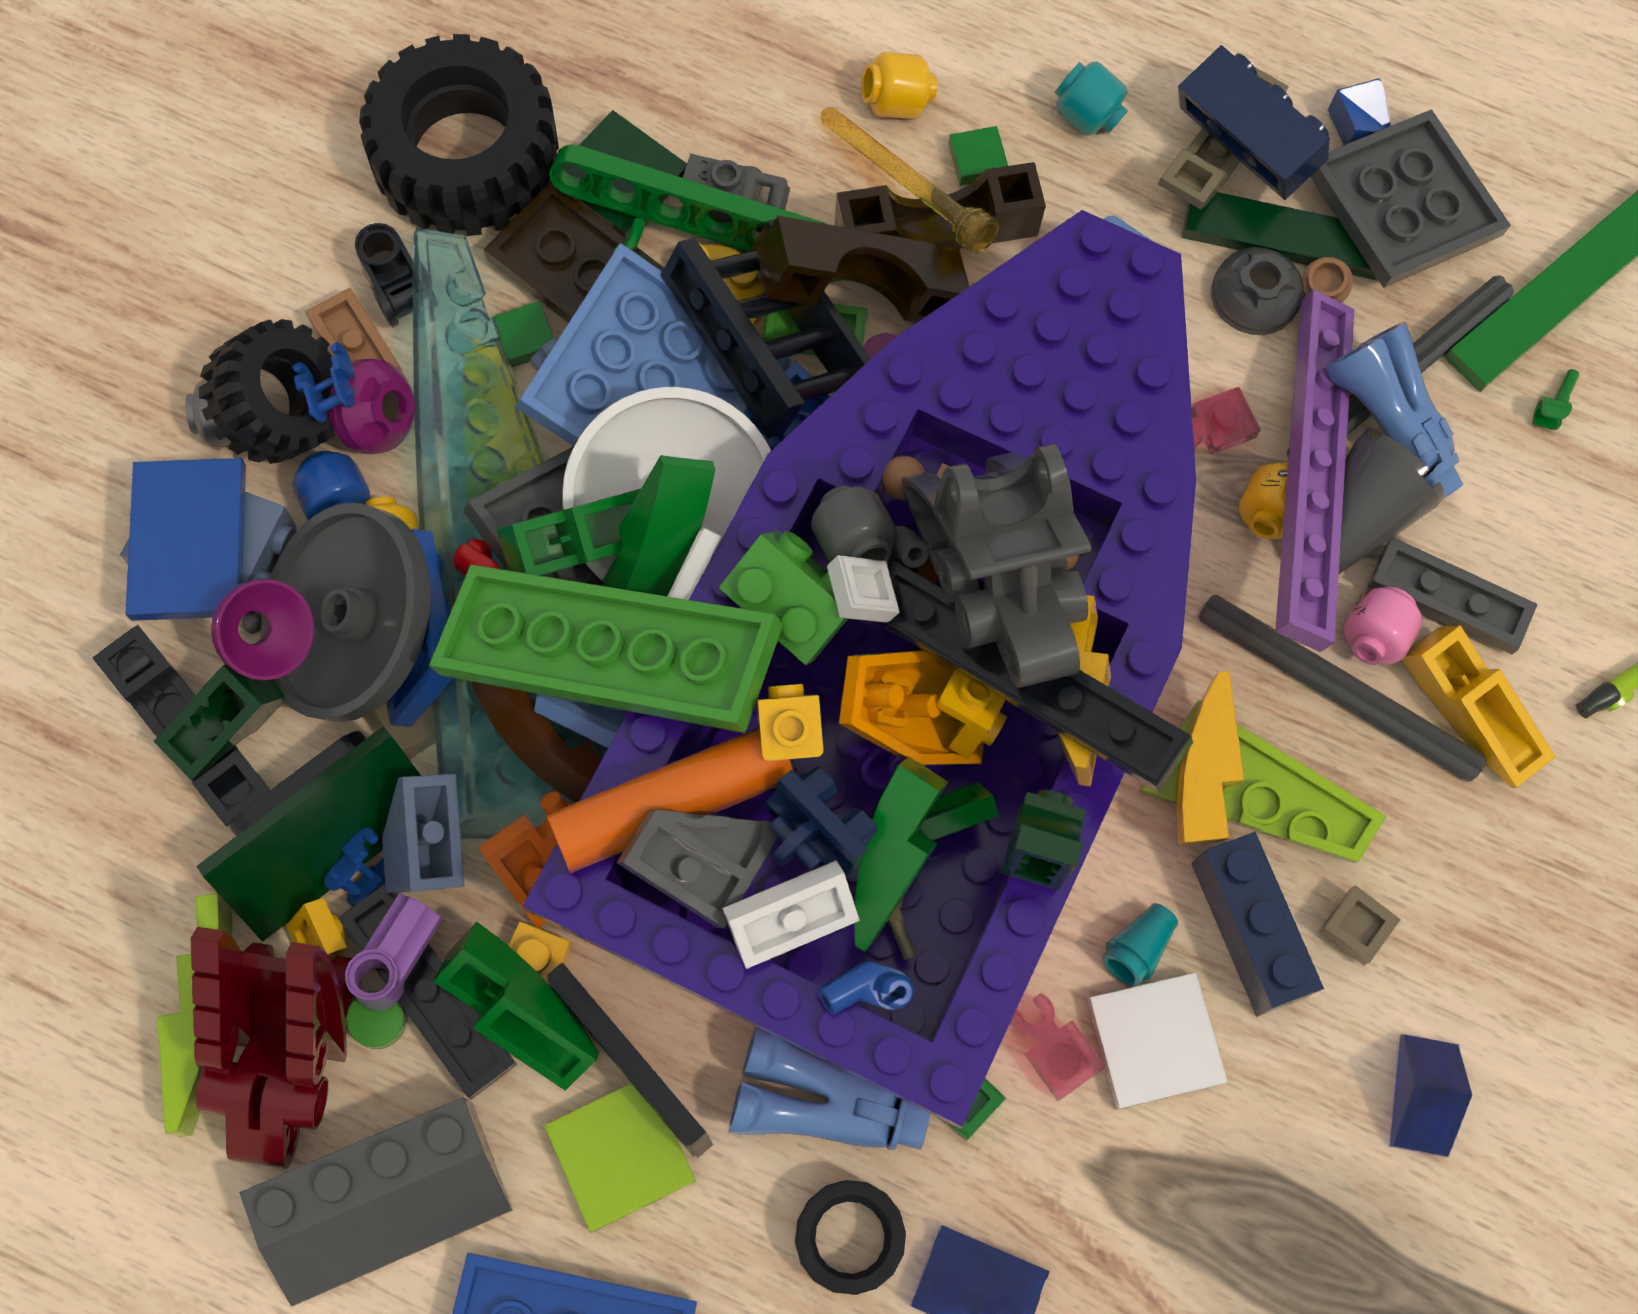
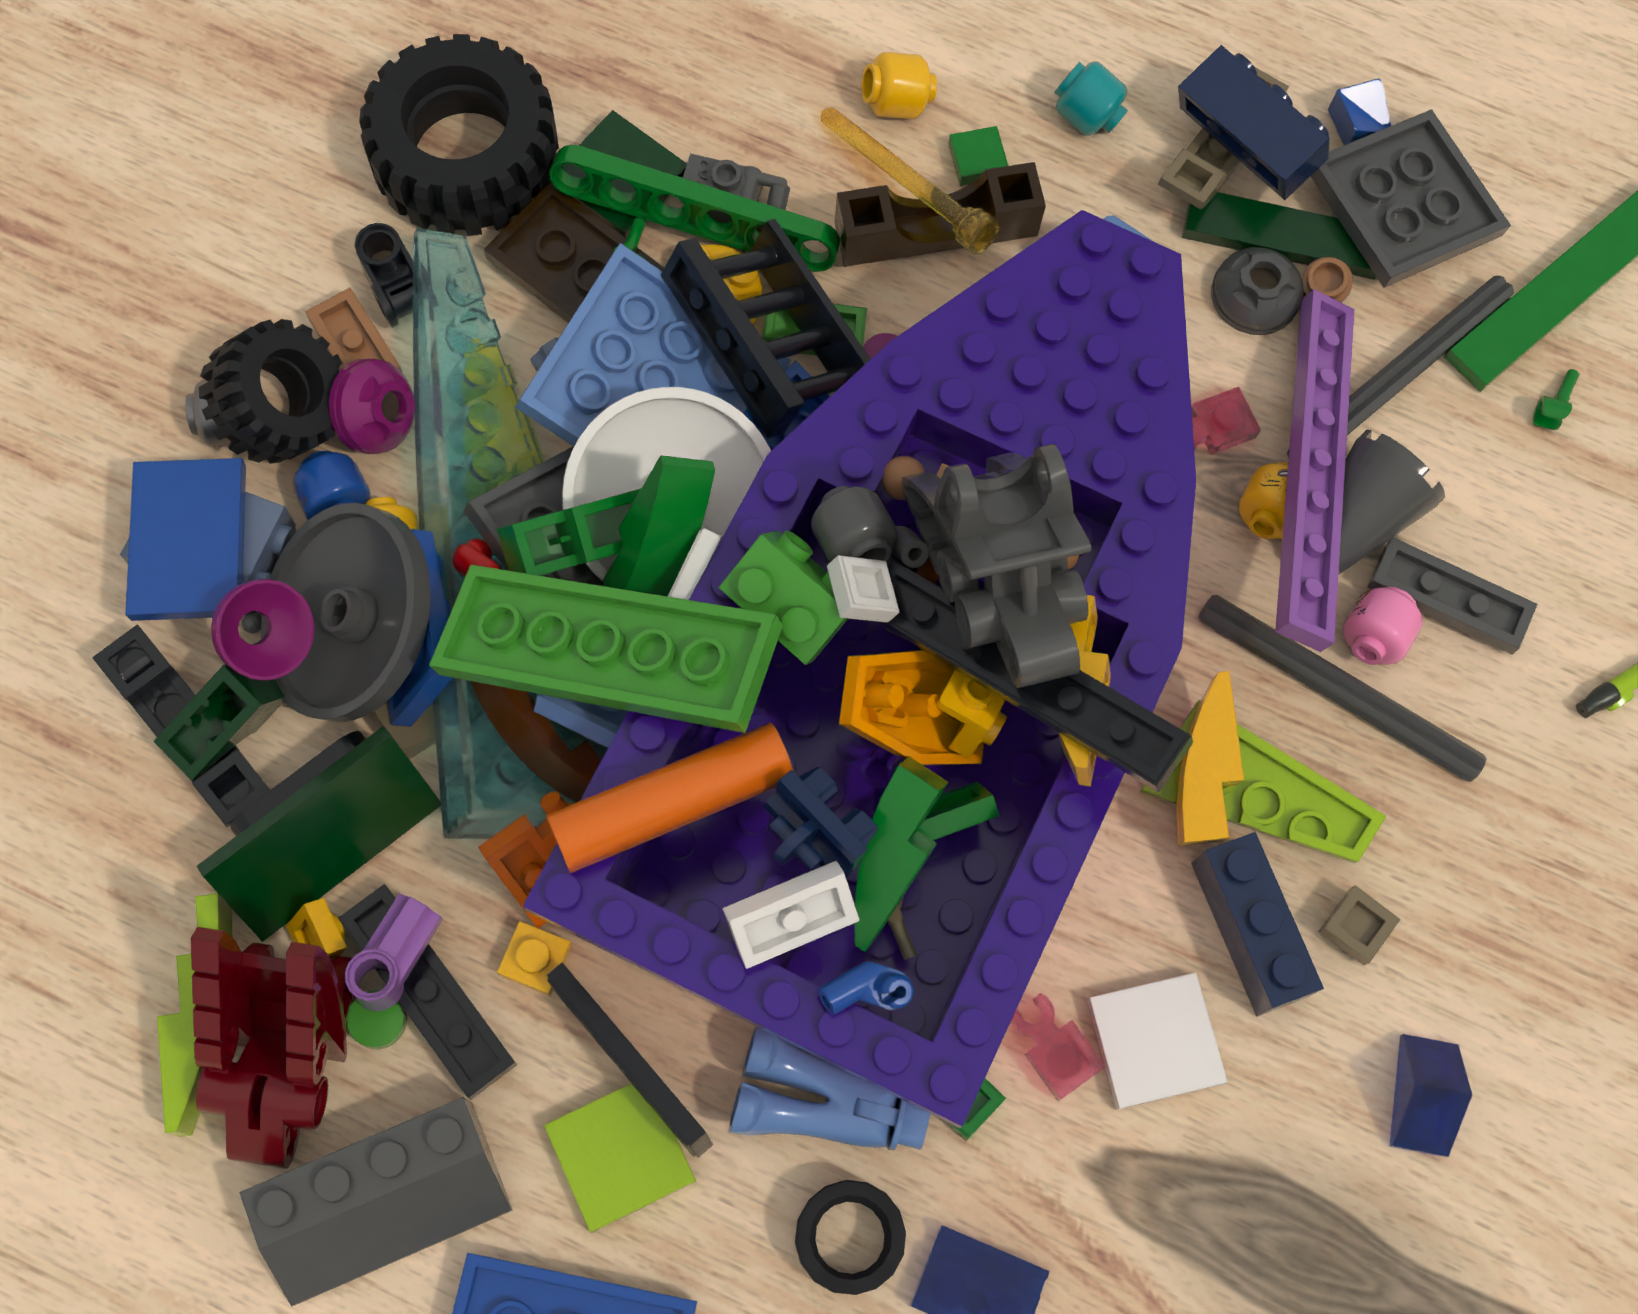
(341, 374): blue piece -> none
(350, 863): blue piece -> none
(423, 835): sand blue slope -> none
(516, 1007): green slope -> none
(523, 332): green tile -> none
(698, 858): dark grey wing -> none
(789, 723): yellow bracket -> none
(805, 256): dark brown arch -> none
(1045, 839): dark green arch -> none
(1140, 945): teal cone -> none
(1392, 388): medium blue piece -> none
(1478, 704): yellow slope -> none

